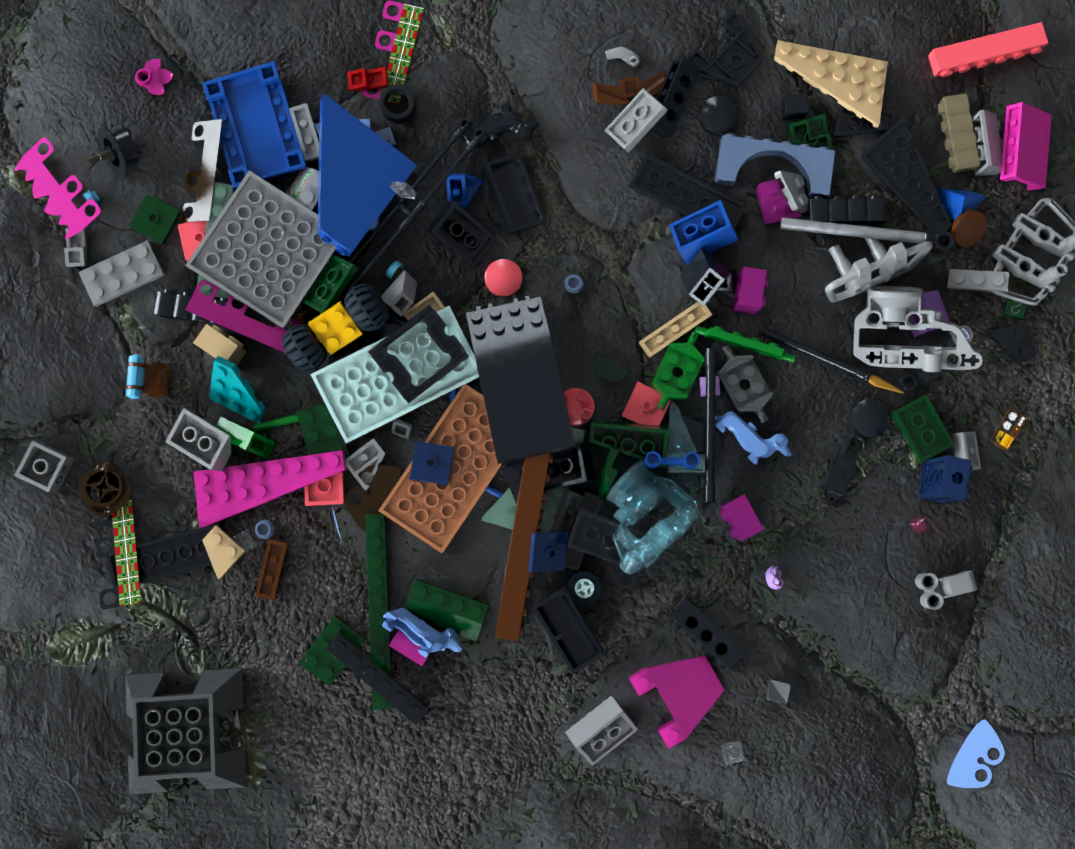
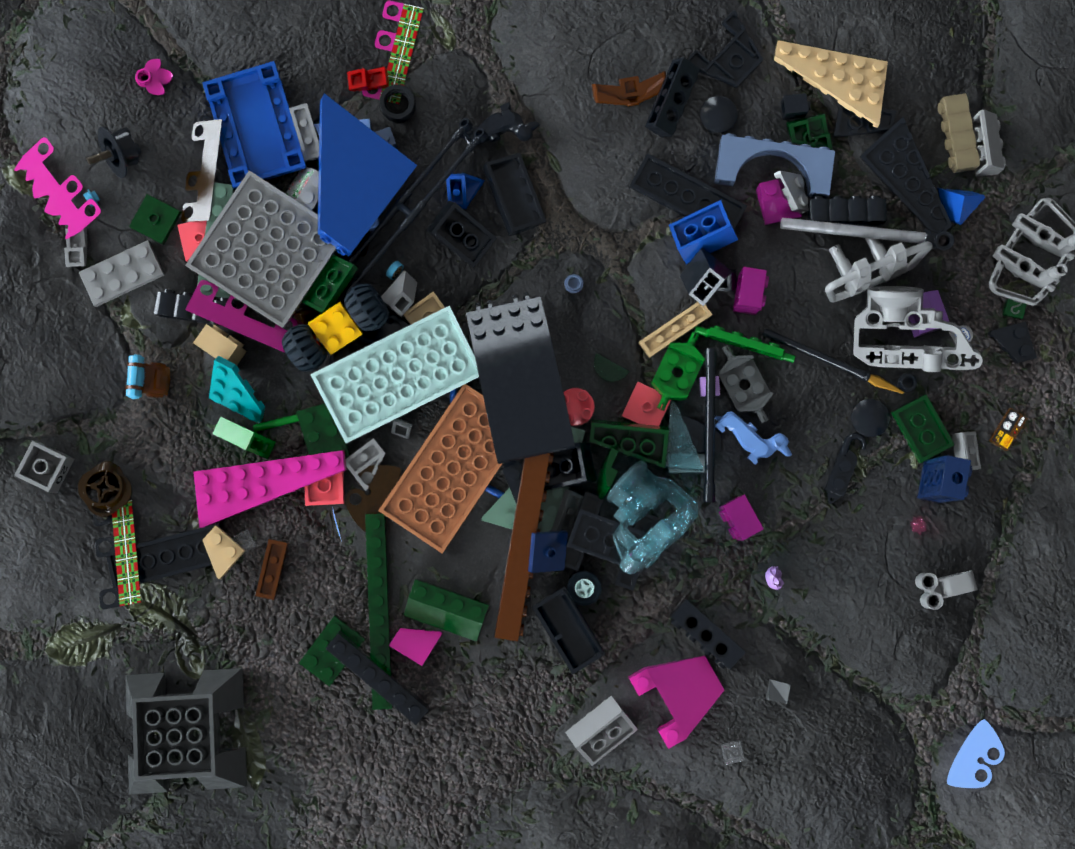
(200, 440): light grey slope -> none
(264, 529): sand blue plate -> none
(403, 190): clear tile -> none
(421, 633): medium blue animal -> none
(431, 463): dark blue plate -> none
(436, 331): black piece -> none
(503, 277): coral dish -> none
(624, 54): light grey arm -> none
(636, 120): light grey tile -> none
(690, 461): blue bar -> none
(969, 228): reddish brown tile -> none
(978, 280): light grey plate -> none
(988, 49): coral brick -> none
(1026, 145): dark pink panel -> none

